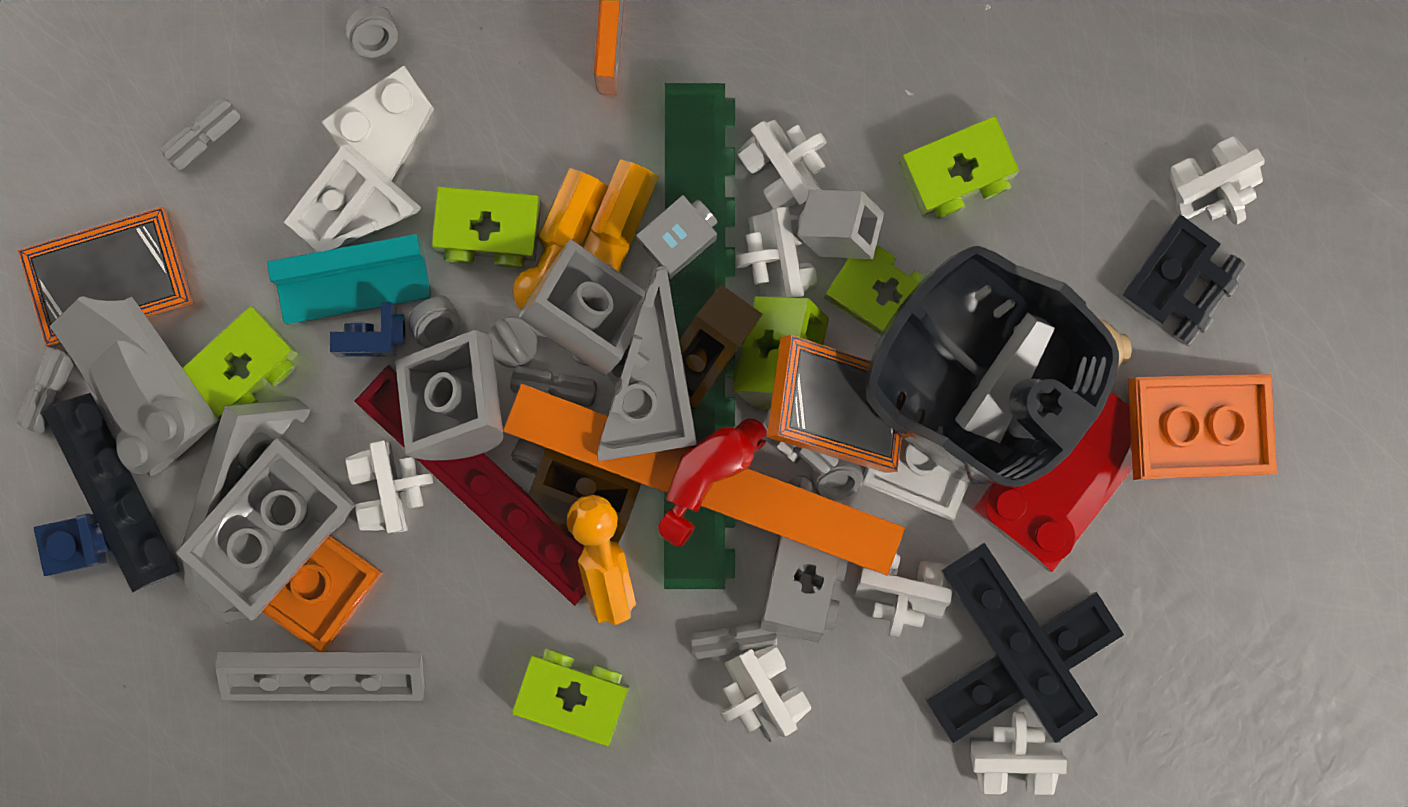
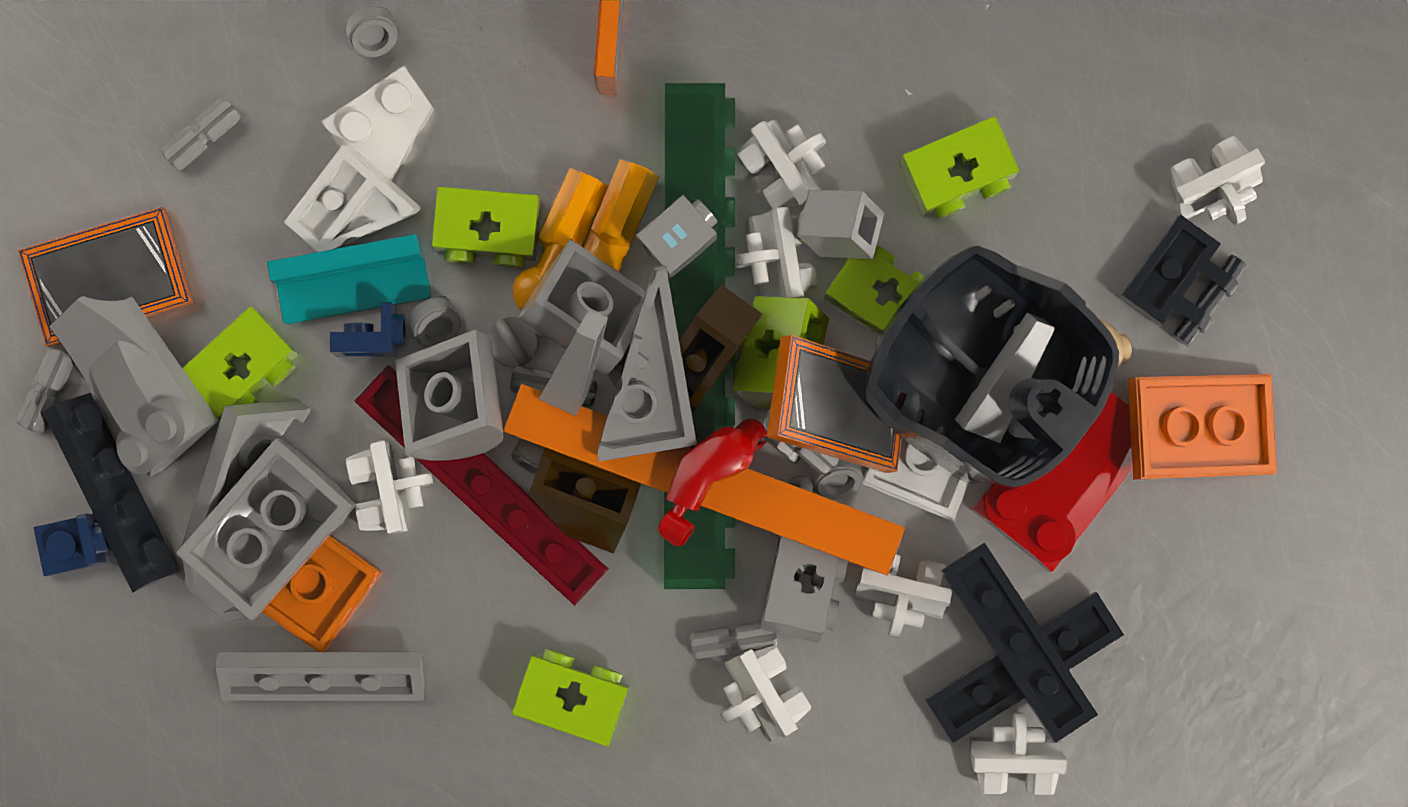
(575, 370): none -> light grey piece
(602, 561): light orange piece -> none

